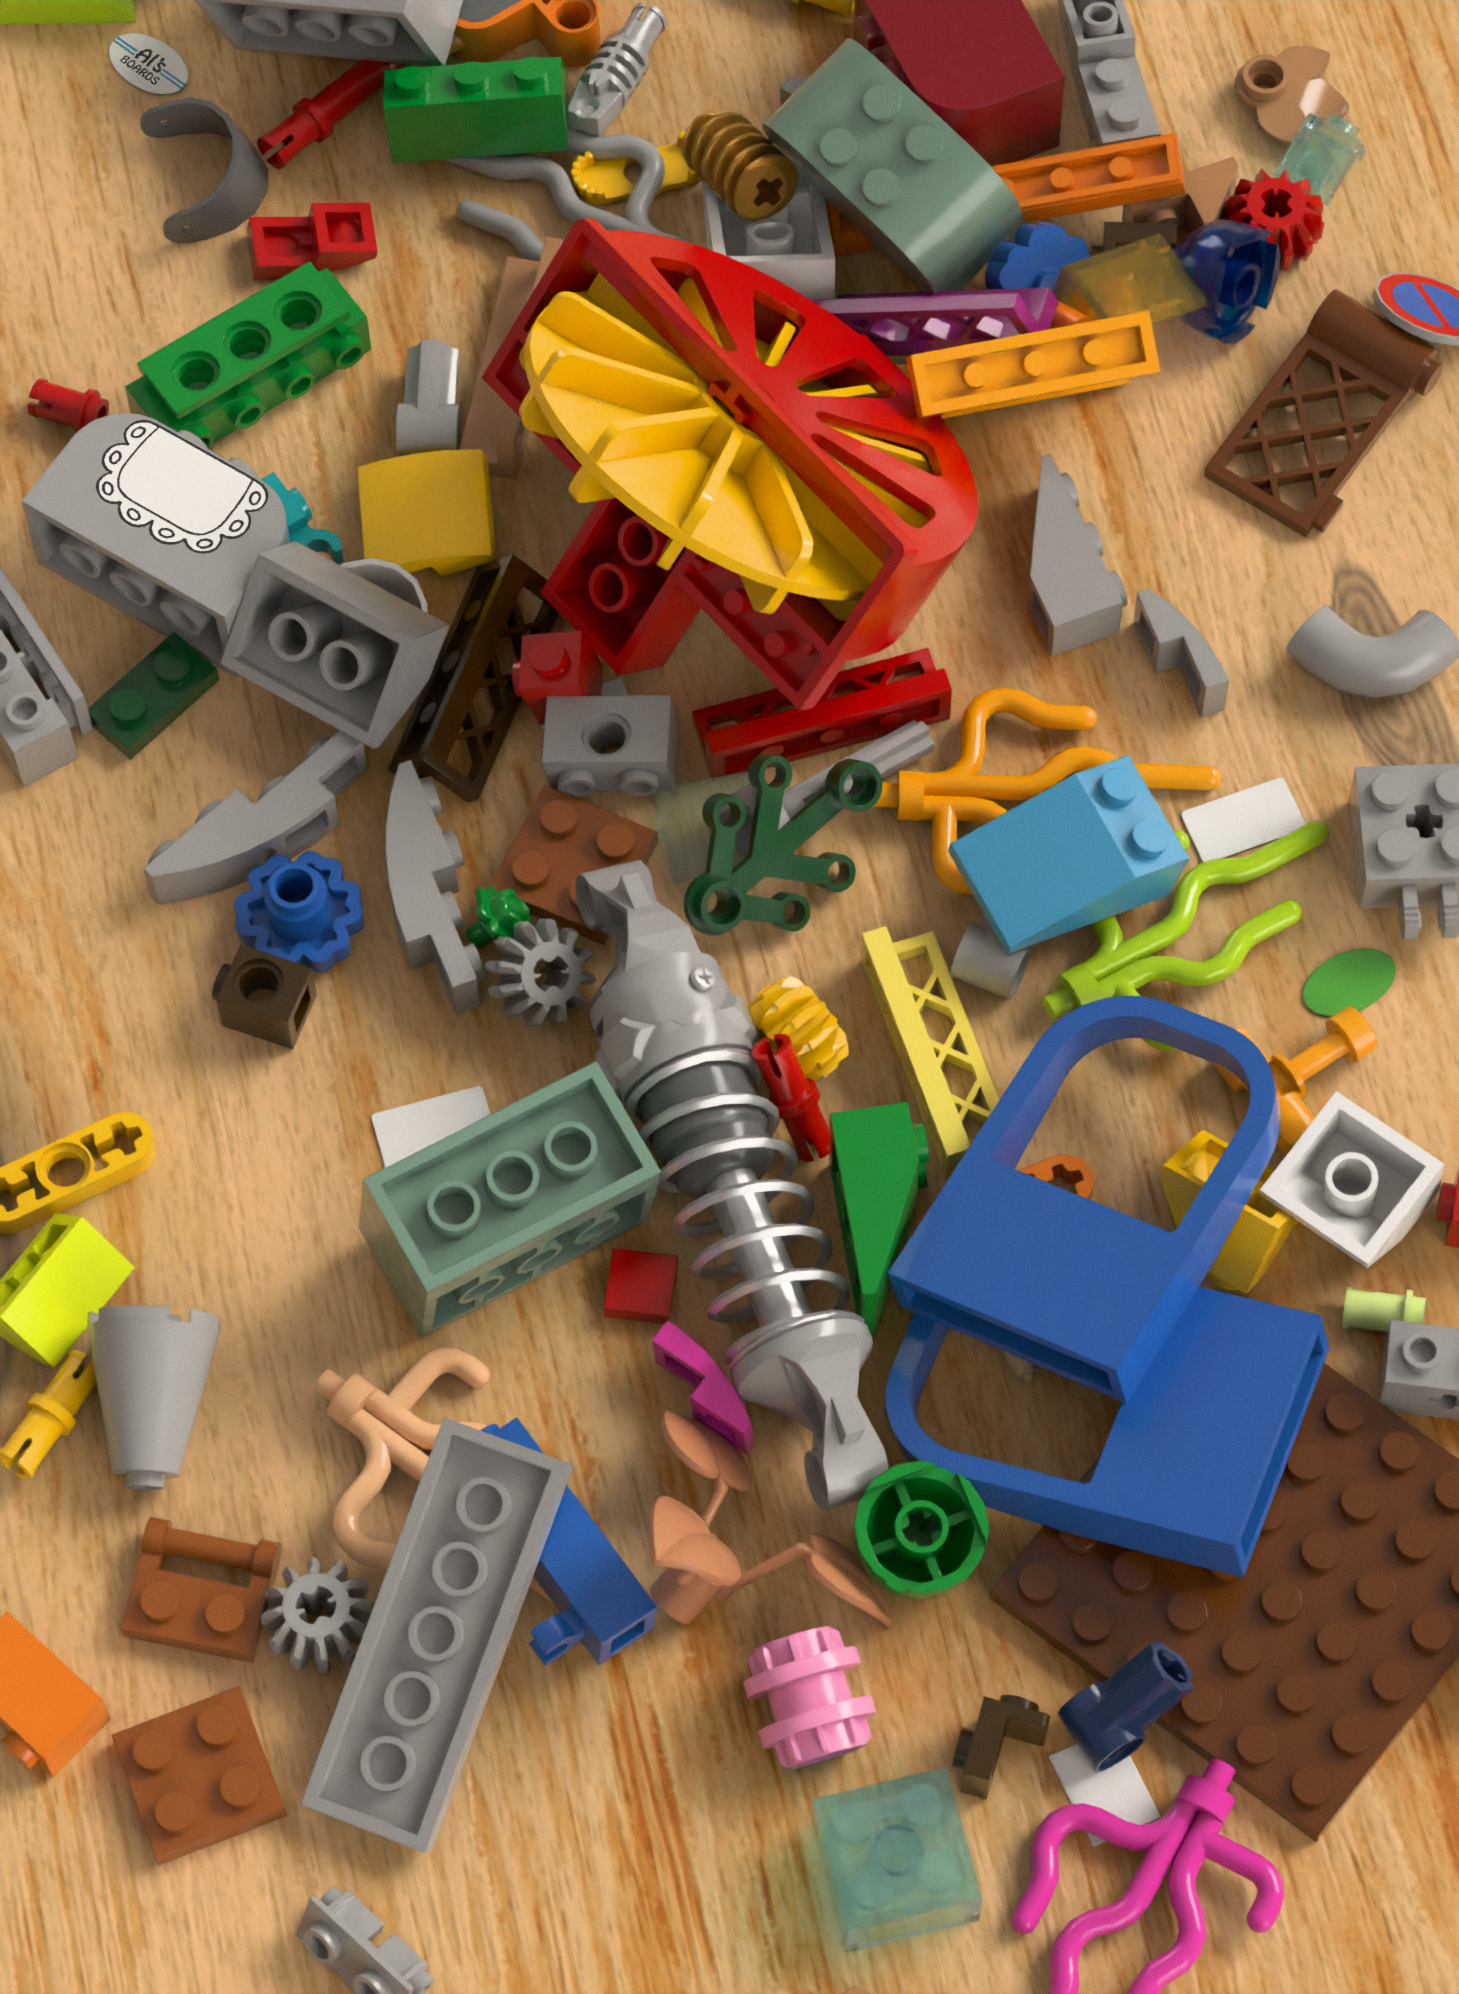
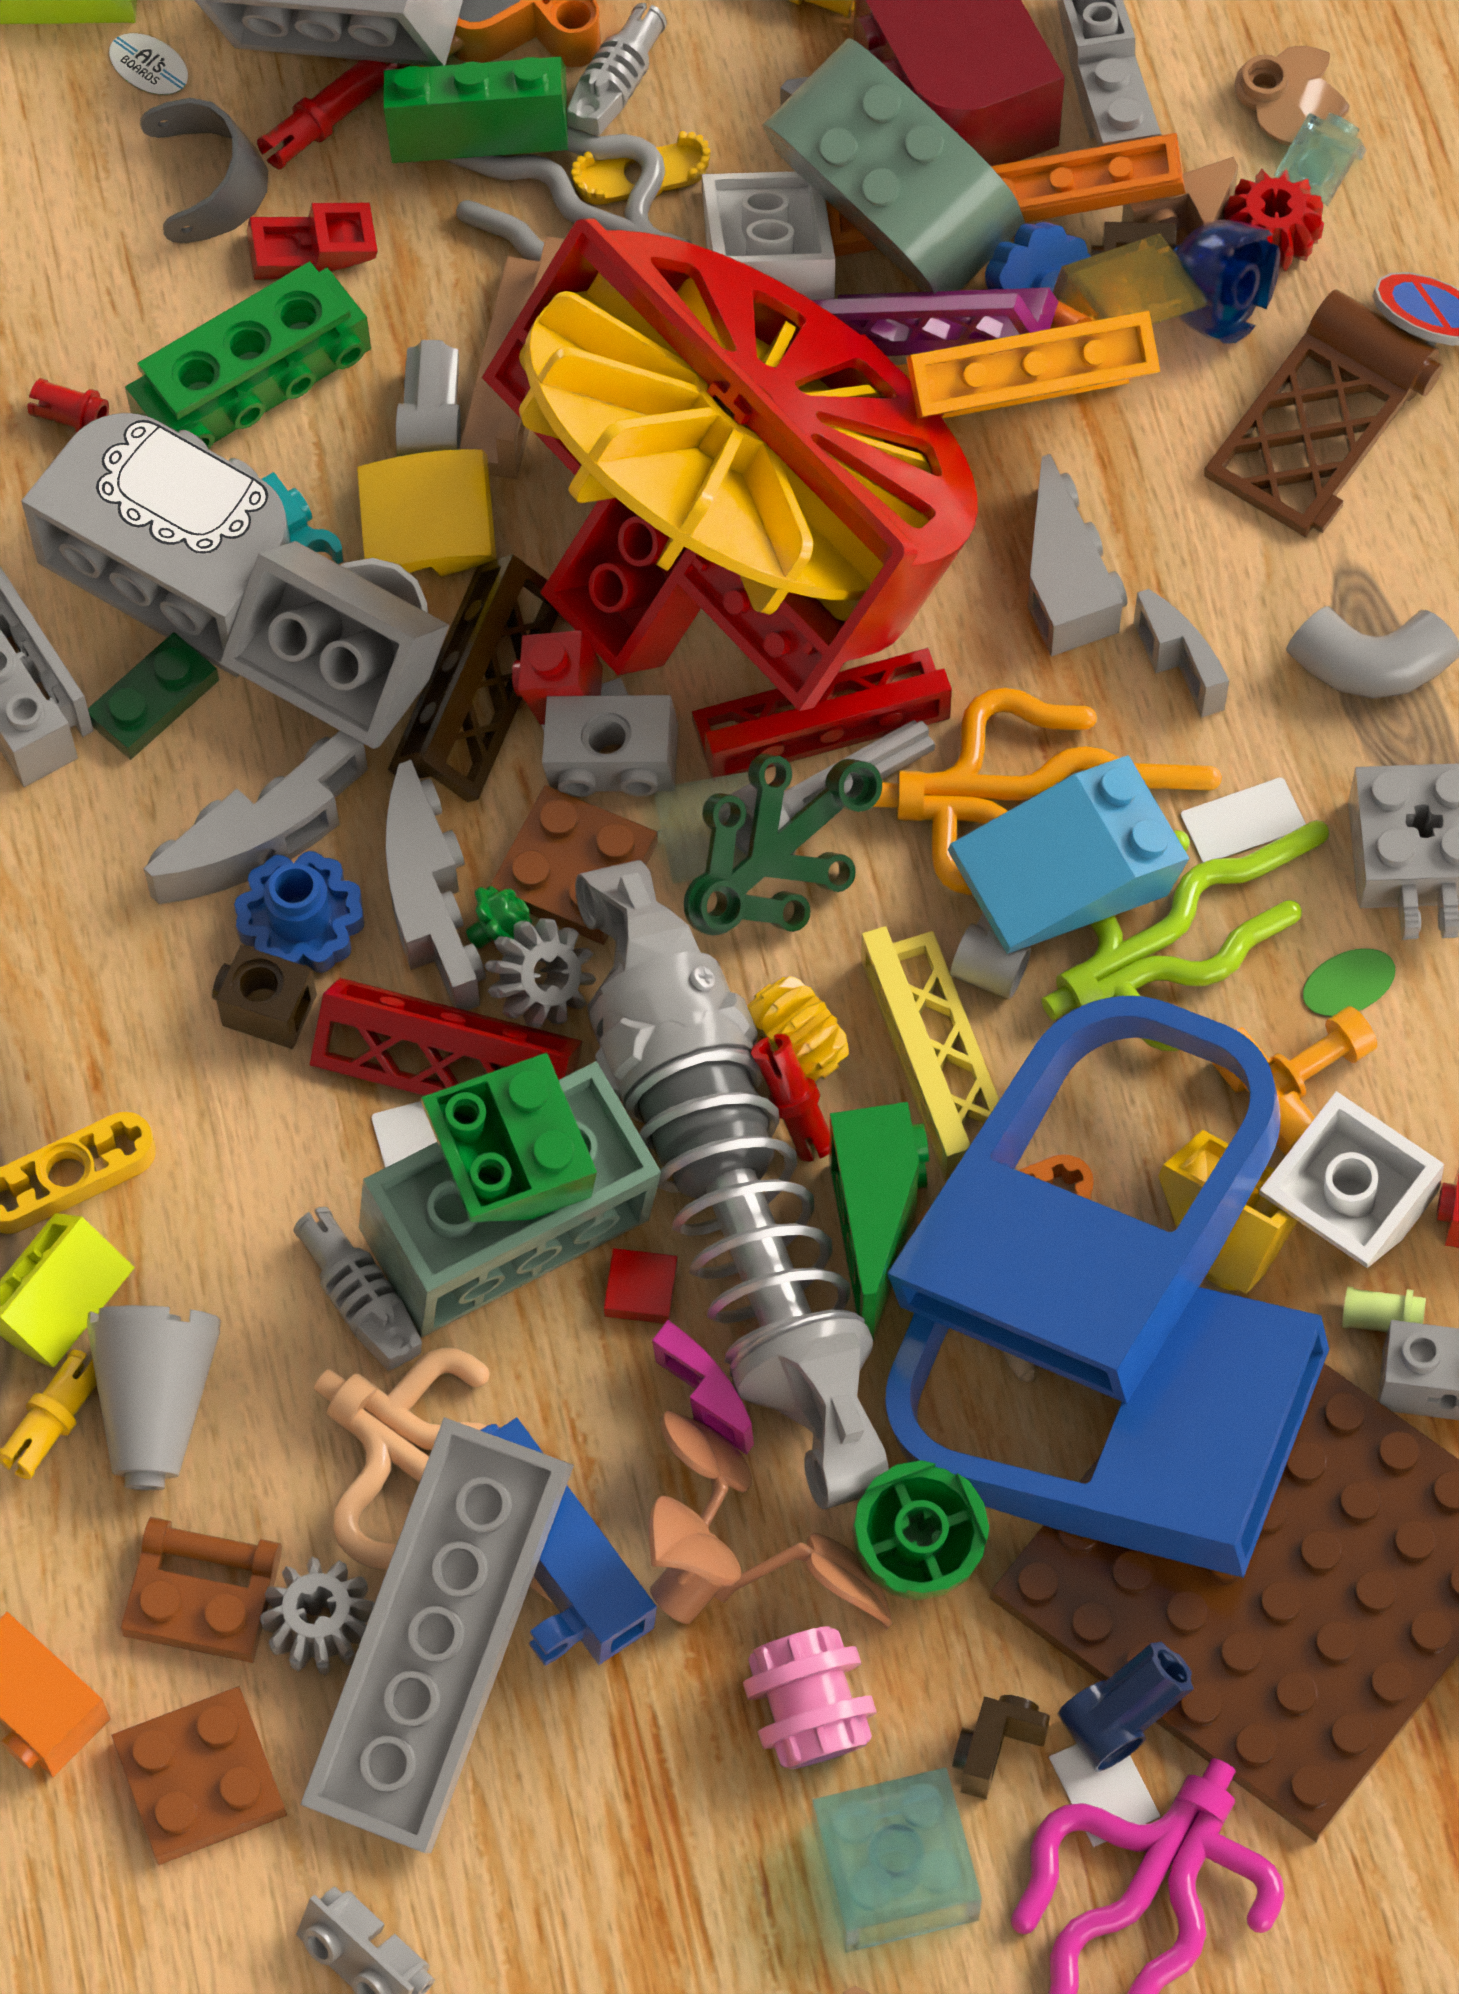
(360, 1291): none -> light grey hinge
(433, 1028): none -> red fence
(512, 1143): none -> green slope
(739, 164): pearl gold piece -> none

